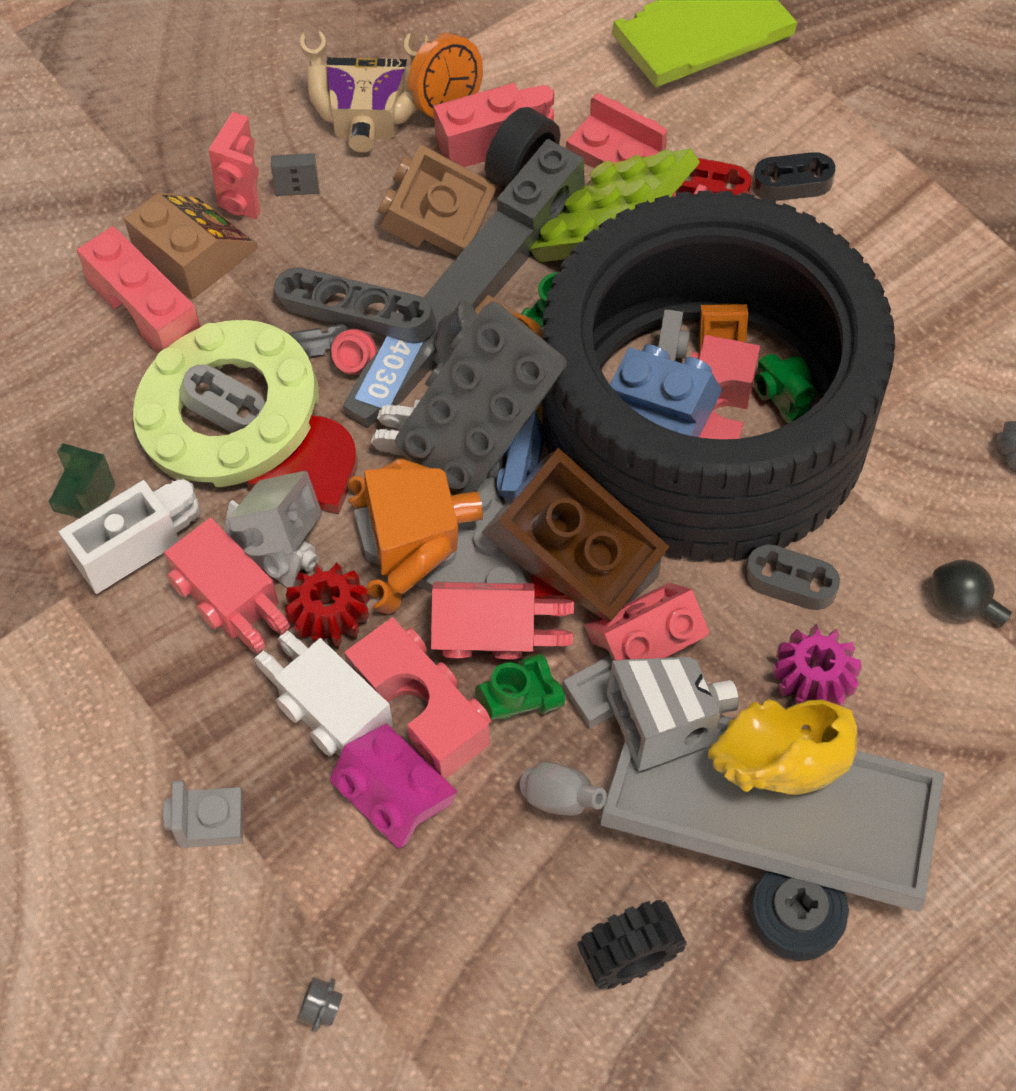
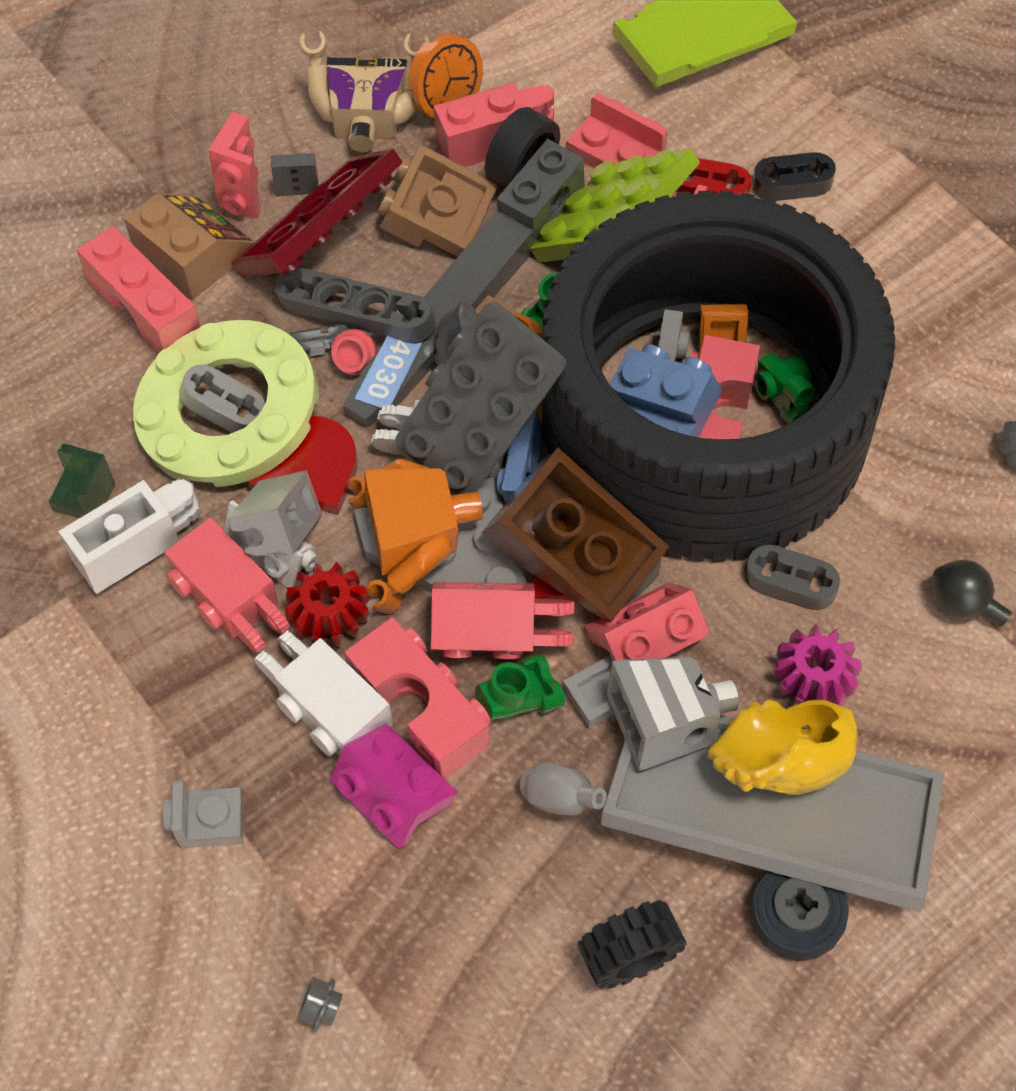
(314, 216): none -> dark red plate

